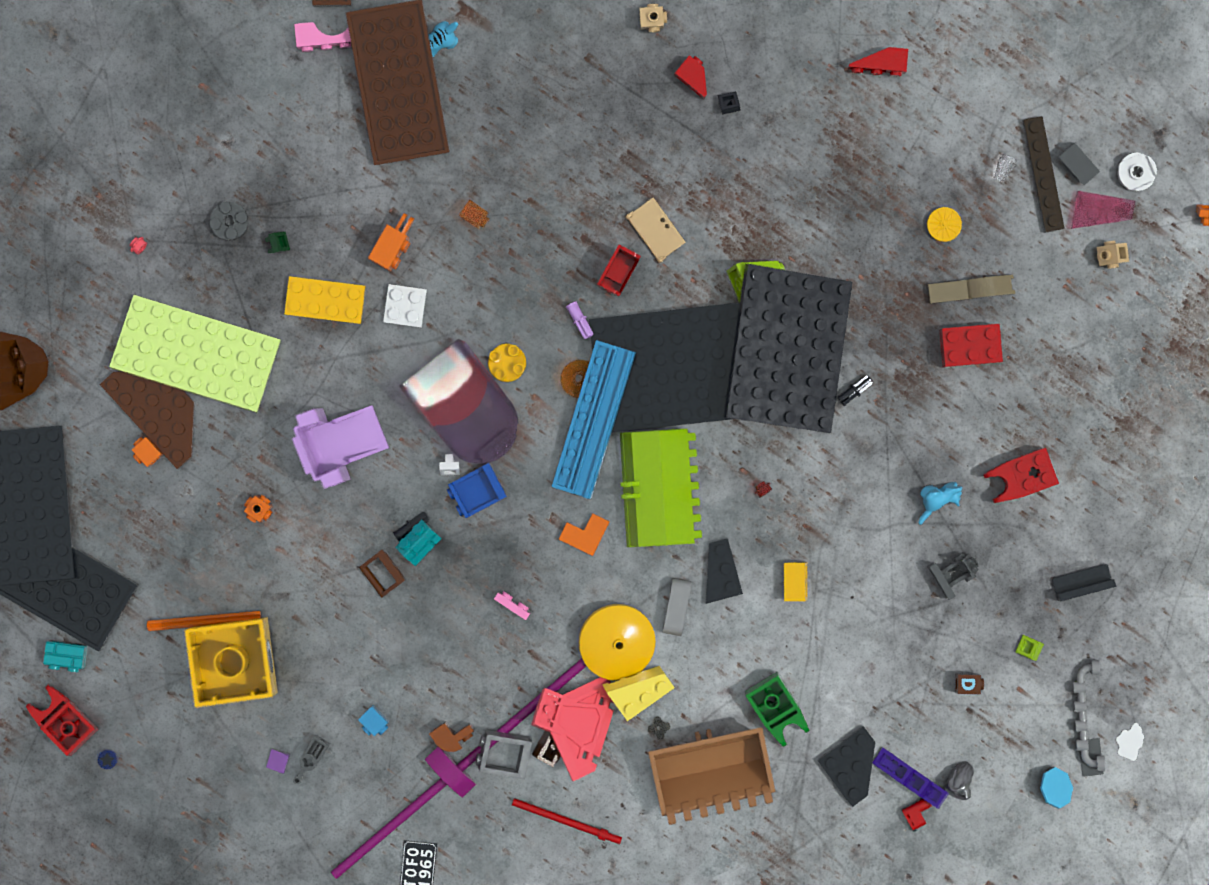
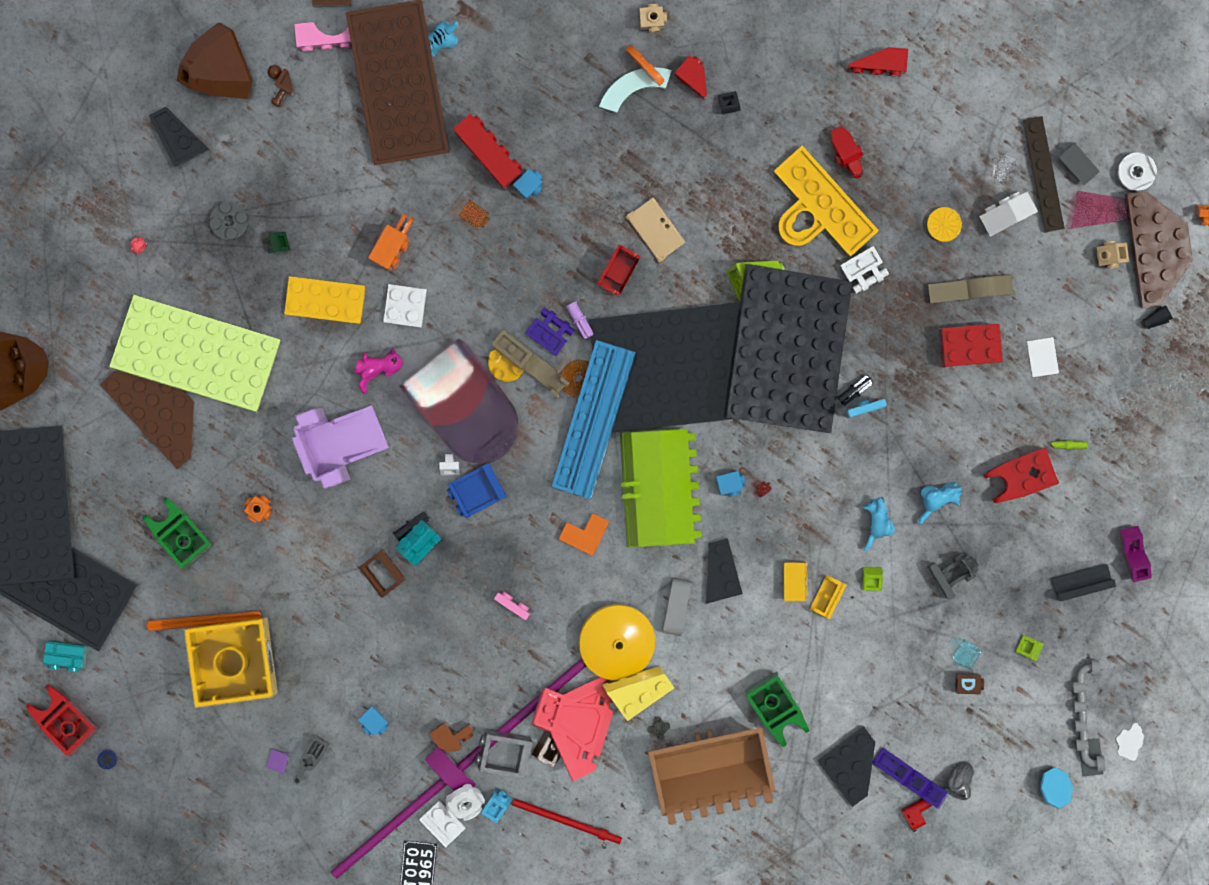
(146, 452): orange brick -> none
(173, 530): none -> green brick
(176, 137): none -> black wing
(216, 65): none -> reddish brown brick
(283, 83): none -> reddish brown piece
(372, 367): none -> dark pink animal
(441, 824): none -> white plate
(455, 801): none -> white plate
(487, 151): none -> red brick
(496, 805): none -> medium azure bracket
(529, 184): none -> dark azure brick
(530, 362): none -> dark tan piece
(546, 336): none -> dark purple plate
(629, 84): none -> light aqua tile
(648, 68): none -> orange tile
(730, 483): none -> dark azure brick
(825, 201): none -> yellow plate
(828, 596): none -> yellow hinge
(847, 152): none -> red hinge
(861, 264): none -> white plate
(864, 407): none -> medium azure plate
(872, 579): none -> lime slope
(880, 523): none -> medium azure animal
(967, 654): none -> clear light blue panel
(1008, 213): none -> white brick
(1042, 357): none -> white sticker
(1070, 444): none -> lime piece
(1134, 554): none -> magenta brick
(1158, 245): none -> plate
(1158, 317): none -> black cone

